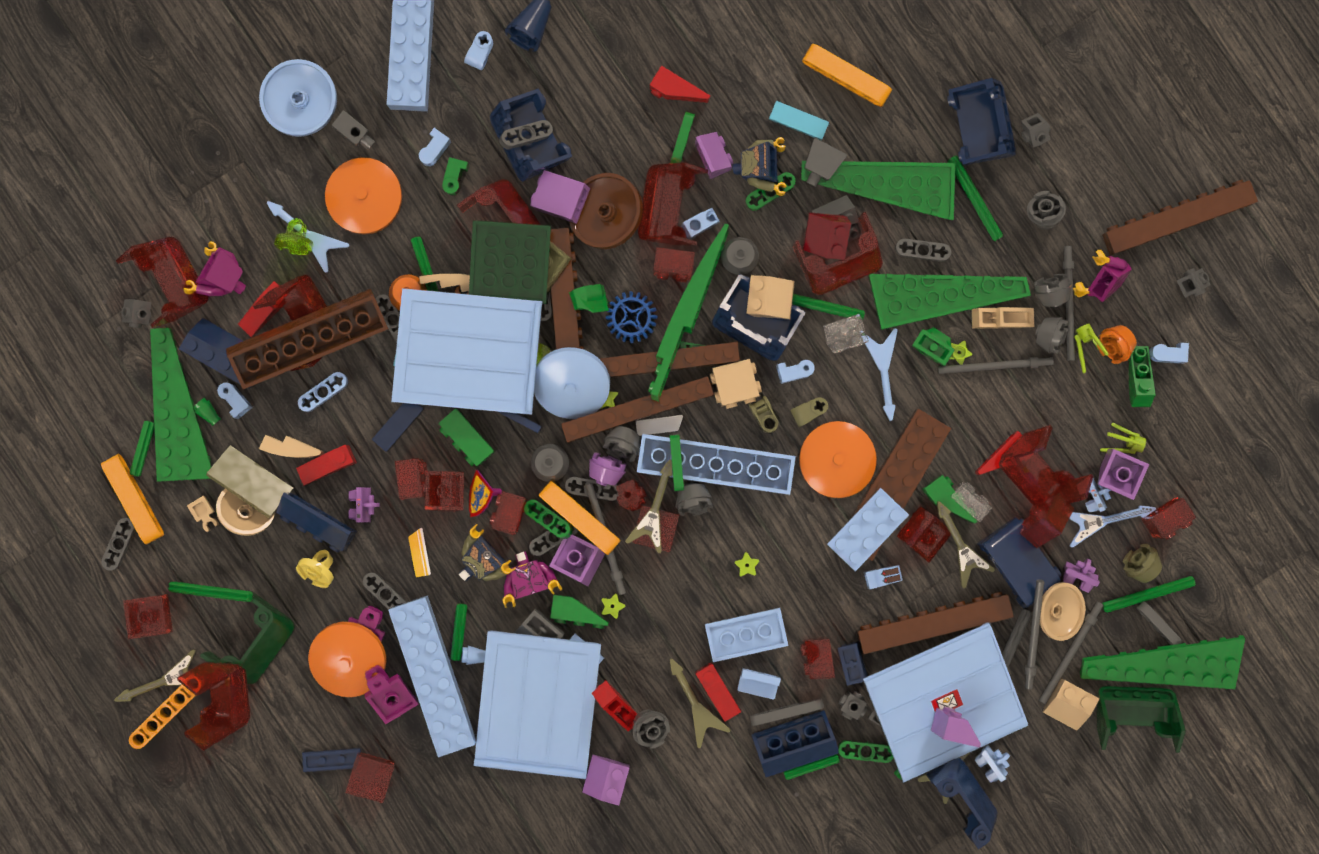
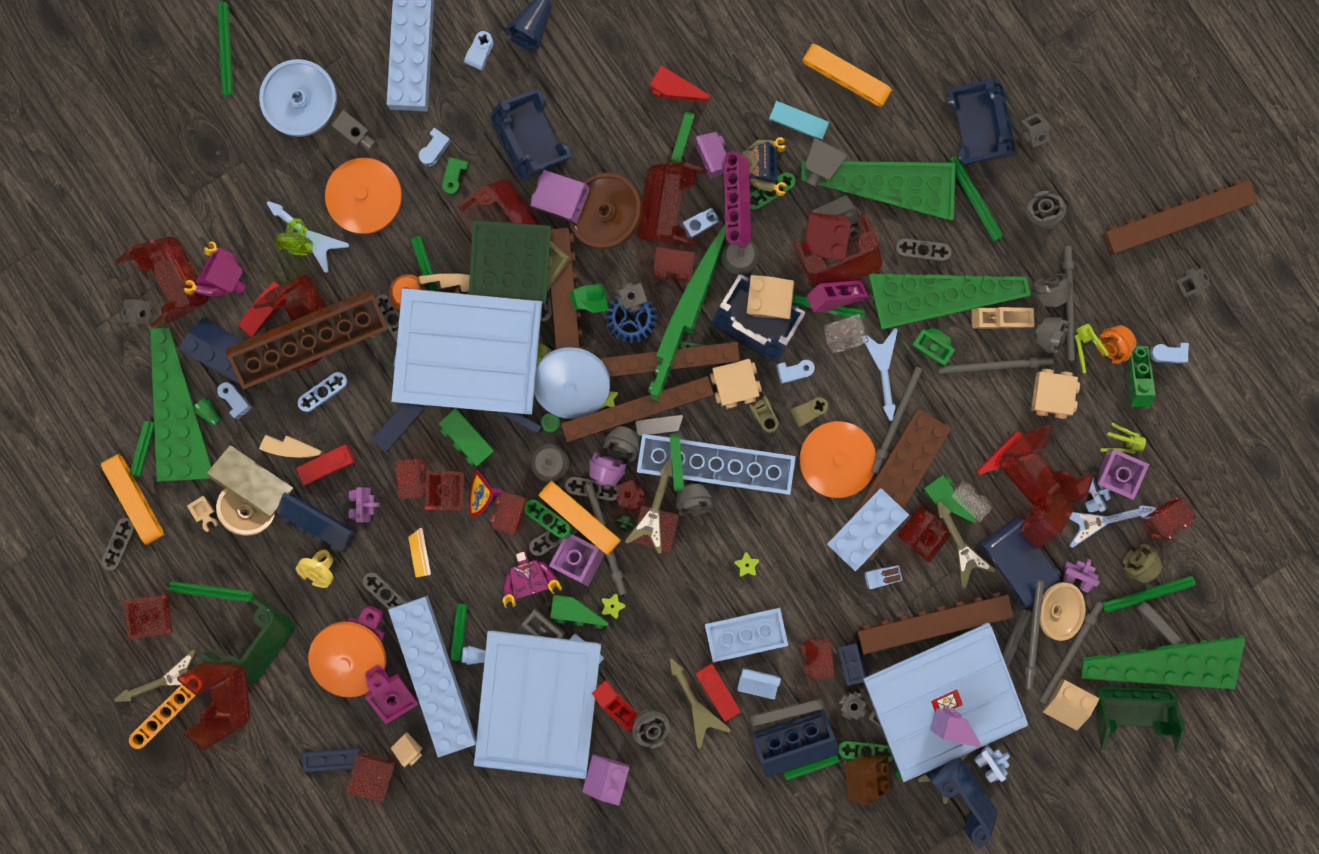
(225, 49): none -> green axle
(407, 750): none -> tan slope
(482, 559): torso -> none
(531, 128): dark grey beam -> none
(550, 422): none -> green tile
(624, 523): none -> dark green plate
(635, 290): none -> dark grey brick
(739, 190): none -> magenta beam
(835, 295): none -> magenta slope
(867, 778): none -> reddish brown slope
(882, 453): none -> dark grey bar
(964, 352): lime plate -> none
(1055, 394): none -> tan brick
(1108, 279): magenta torso -> none

